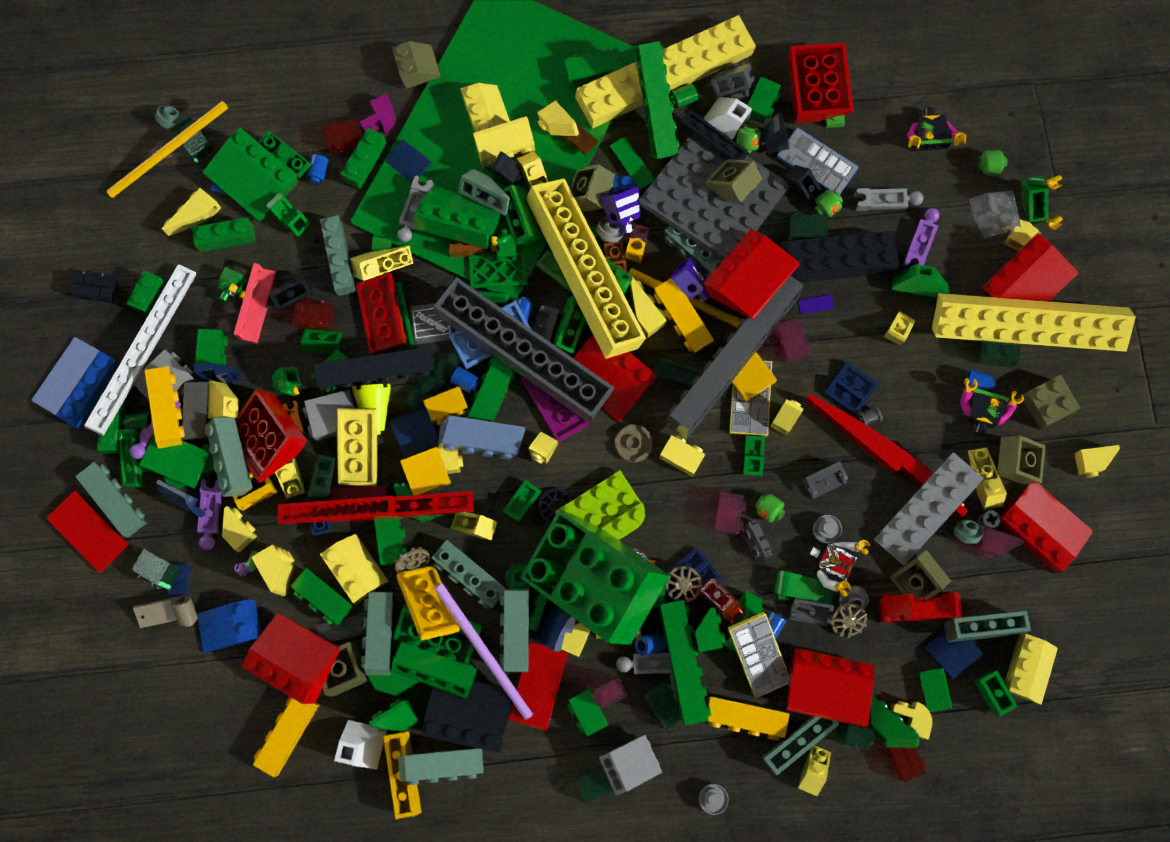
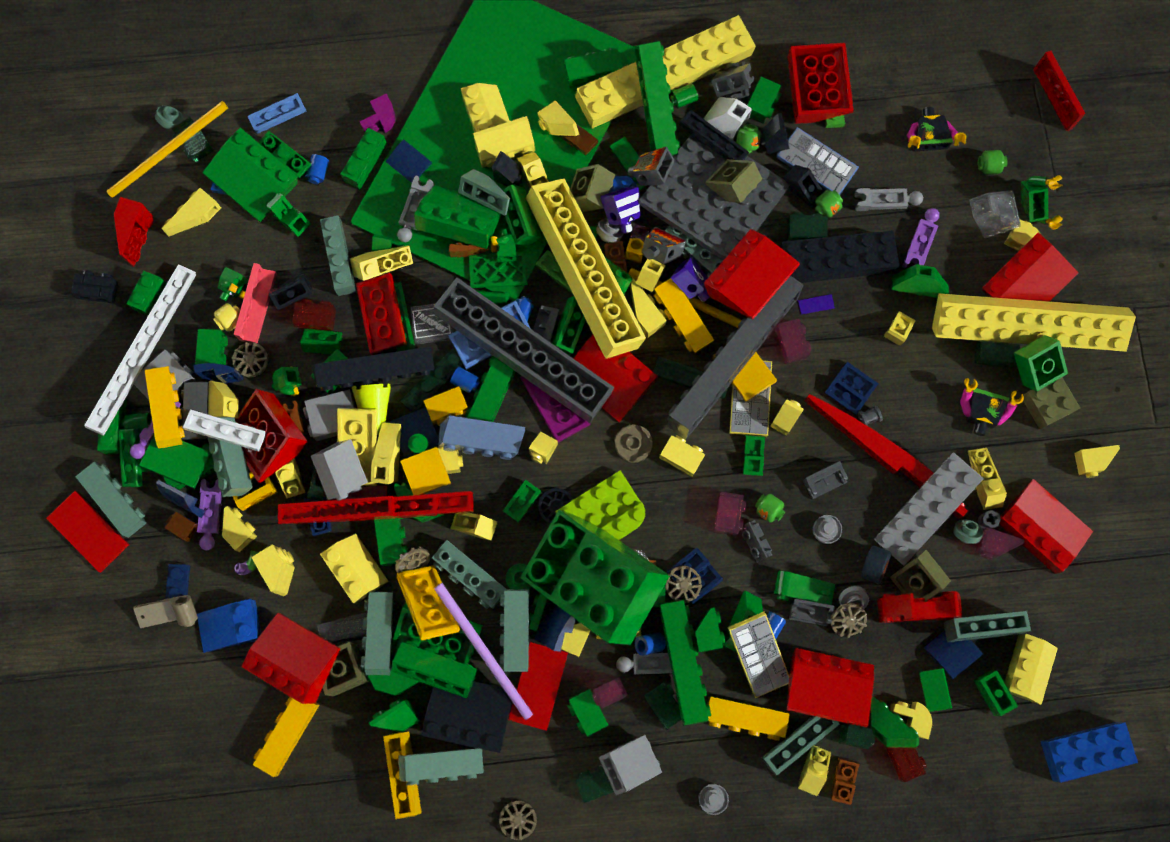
(76, 382): blue slope -> none
(131, 225): none -> red slope
(156, 569): clear green brick -> none
(181, 526): none -> reddish brown brick
(223, 234): green brick -> none
(224, 430): none -> white plate
(226, 317): none -> light yellow head
(250, 359): none -> dark tan wheel
(276, 113): none -> medium blue plate
(321, 597): green brick -> none
(339, 469): none -> light grey brick
(342, 135): clear red brick -> none
(360, 745): white slope -> none
(386, 455): none -> light yellow slope
(415, 63): olive slope -> none
(418, 443): none -> green brick
(518, 820): none -> dark tan wheel
(650, 274): none -> light yellow slope
(652, 167): none -> dark grey torso
(663, 246): none -> dark grey torso
(722, 600): clear red brick -> none
(837, 563): torso -> none
(844, 780): none -> dark orange slope
(876, 564): none -> black wheel
(984, 380): blue brick -> none
(1021, 460): olive brick -> none
(1041, 363): none -> green brick
(1059, 91): none -> red tile
(1089, 752): none -> blue brick

